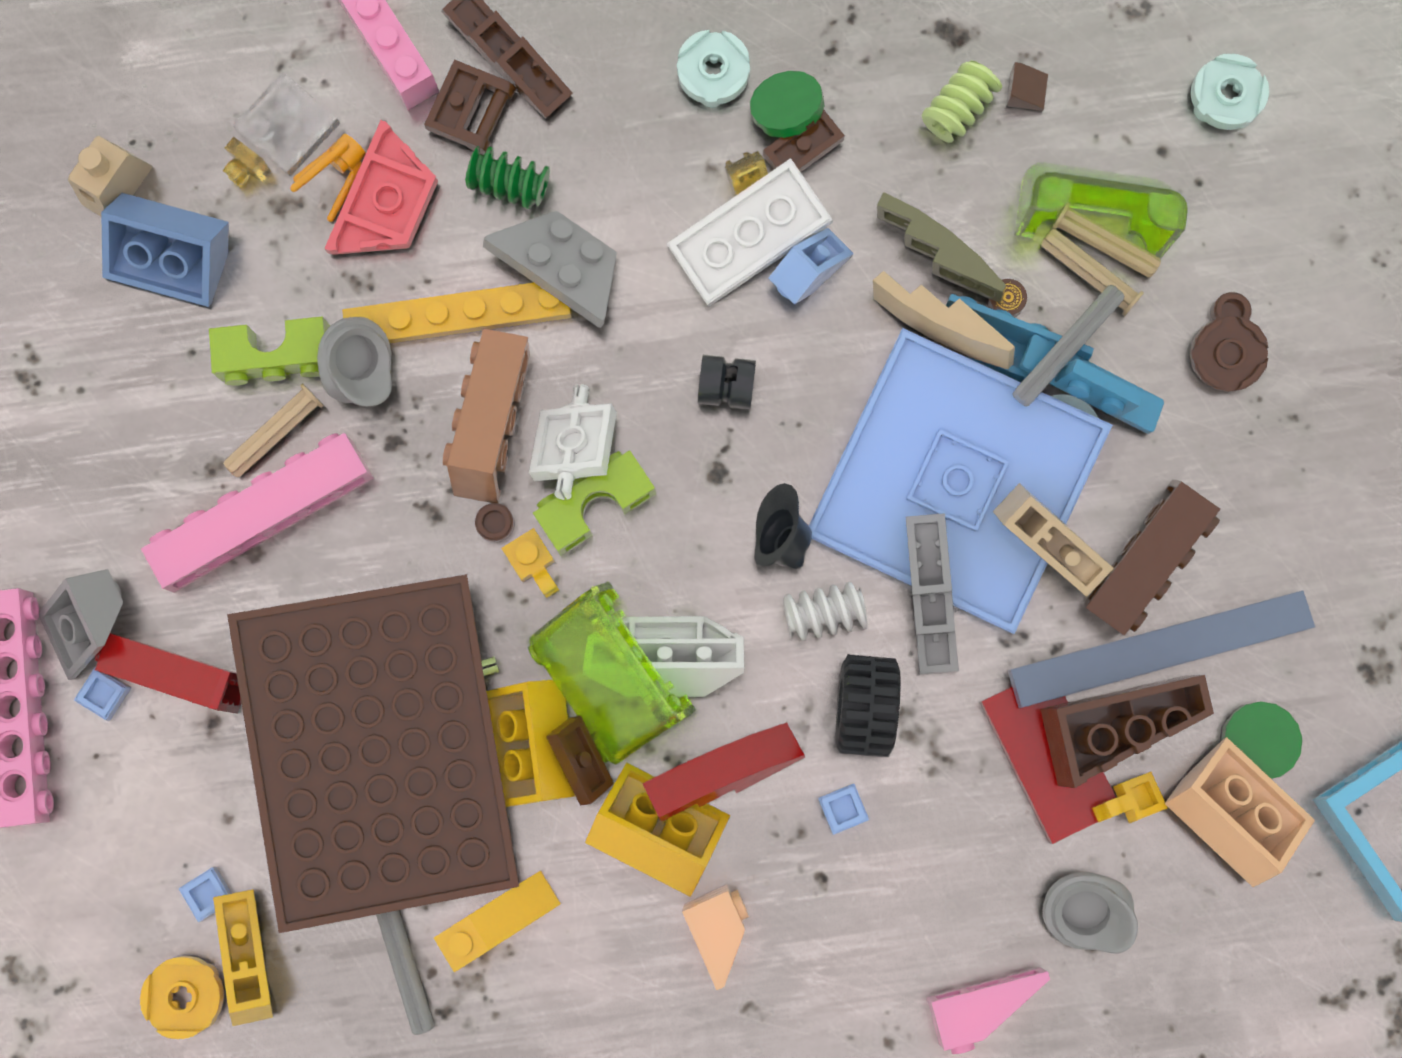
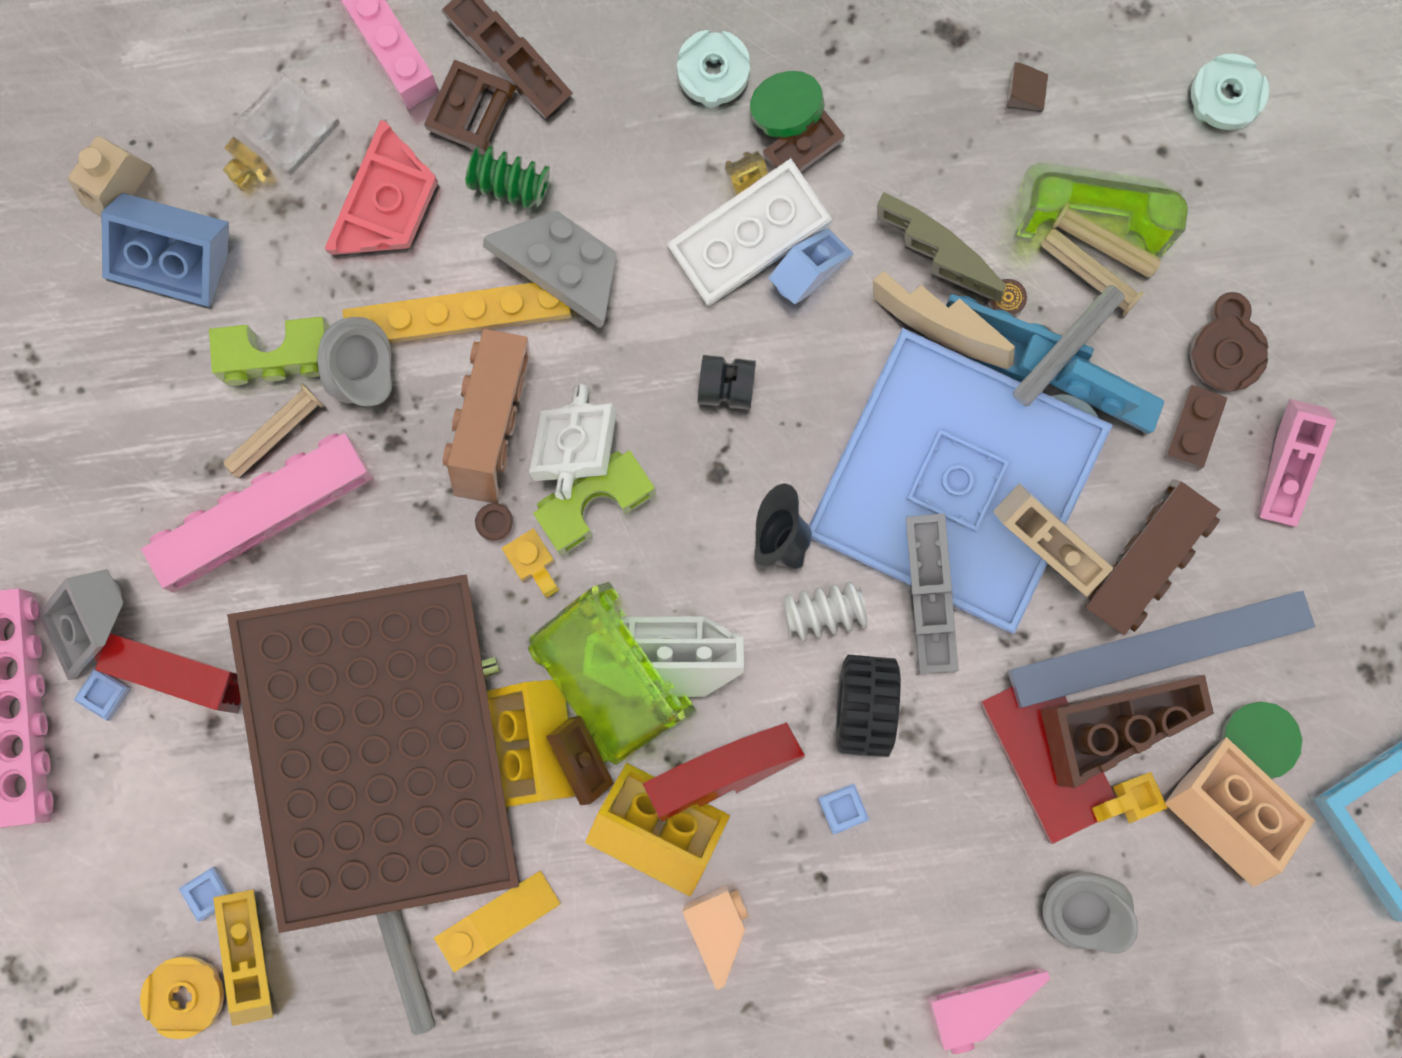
(342, 155): light orange plant -> none
(959, 98): yellowish green piece -> none
(1195, 427): none -> reddish brown plate
(1295, 461): none -> bright pink slope

